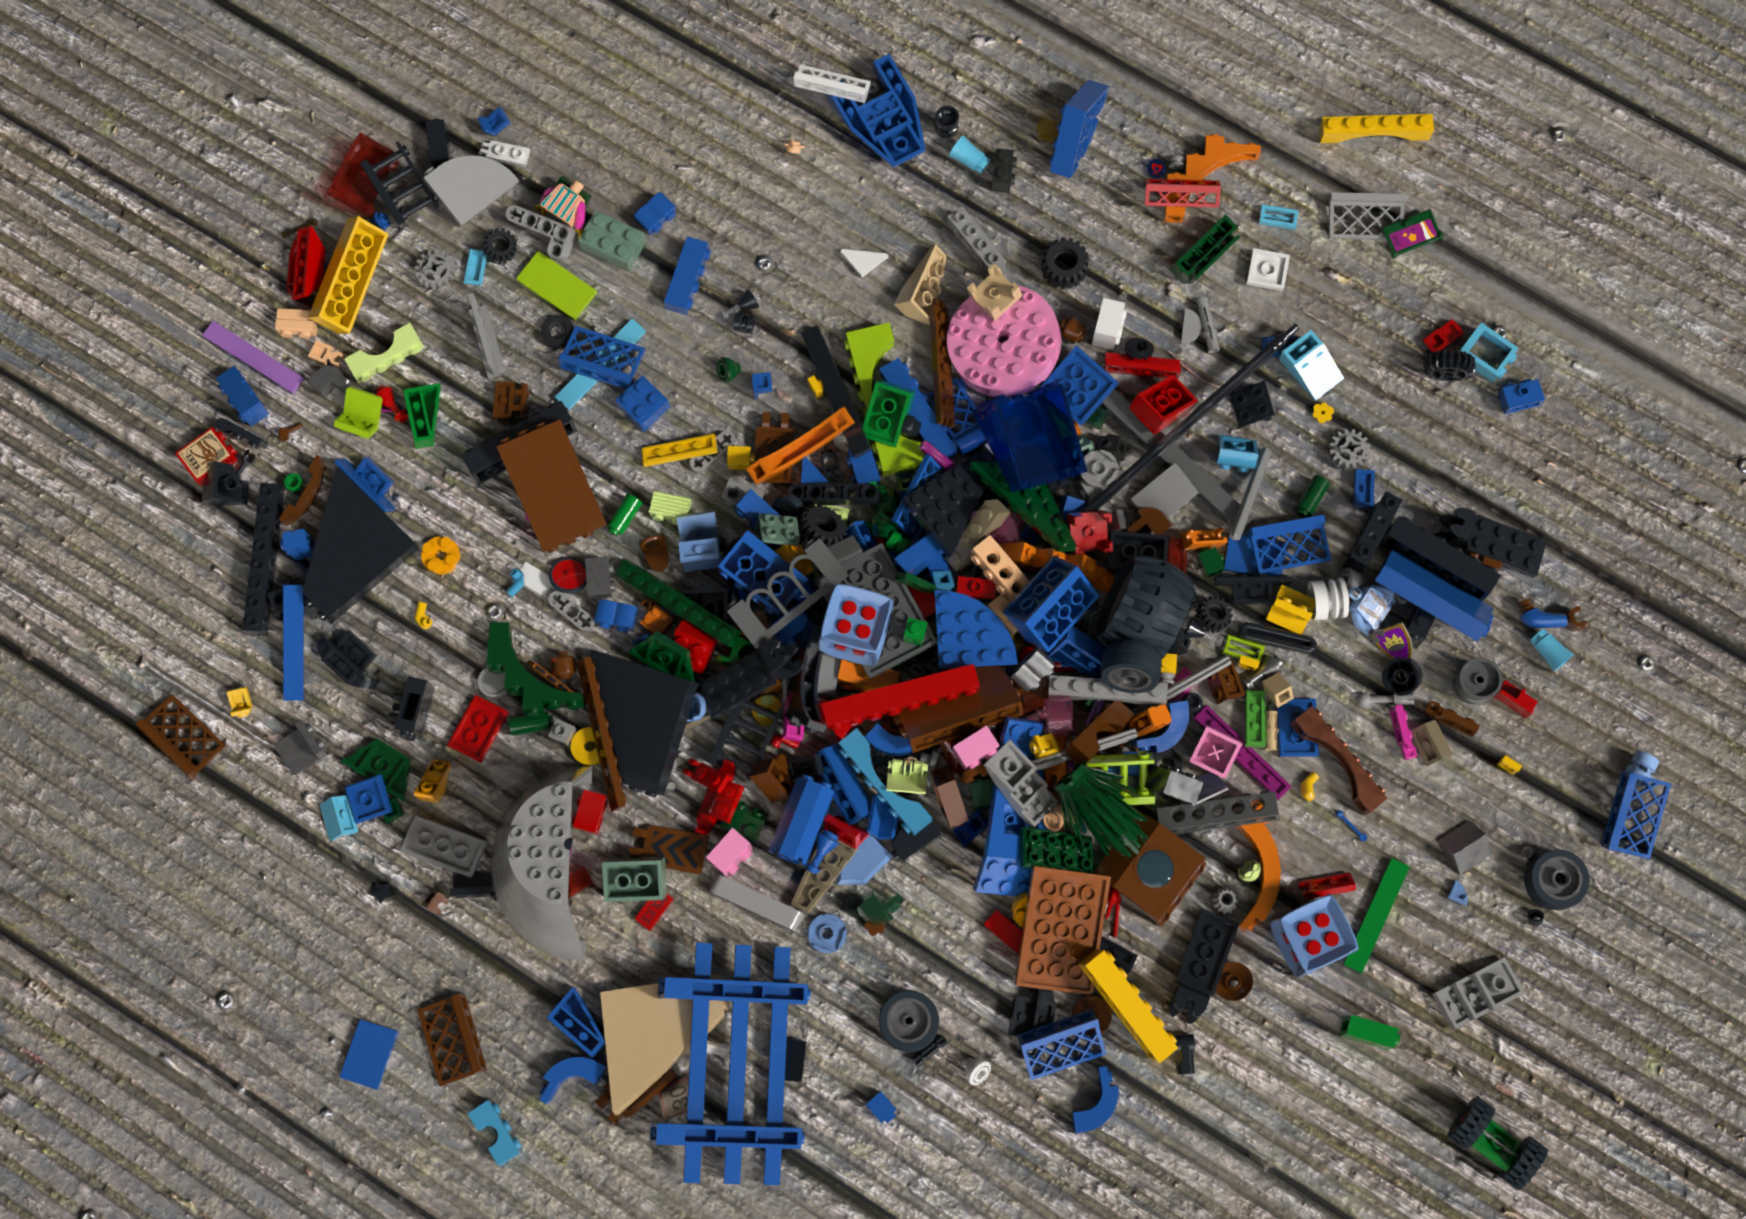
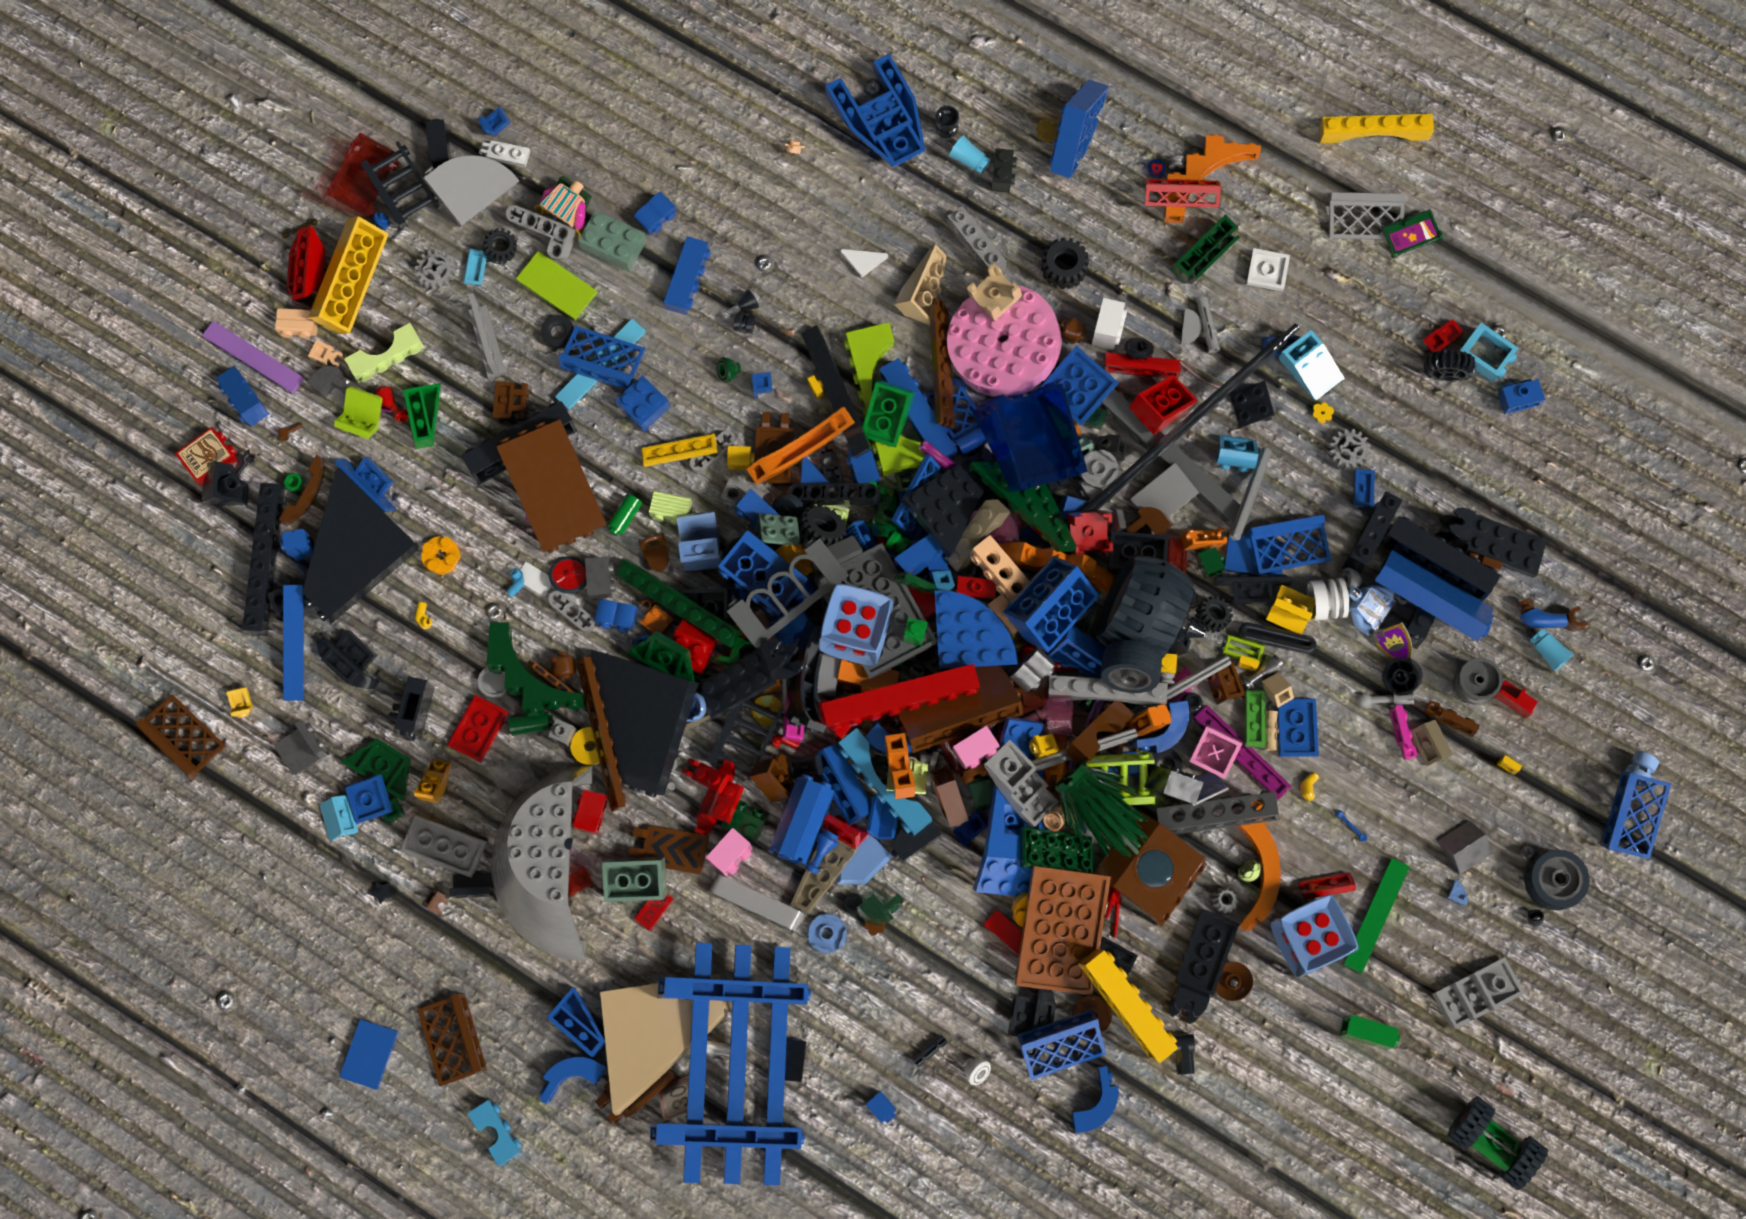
(241, 433): black hinge -> none
(830, 86): white fence -> none
(899, 768): none -> orange arch
(911, 426): black piece -> none
(913, 1036): wheel -> none
(1280, 218): medium azure tile -> none
(1312, 496): dark green brick -> none
(1365, 791): copper arch -> none

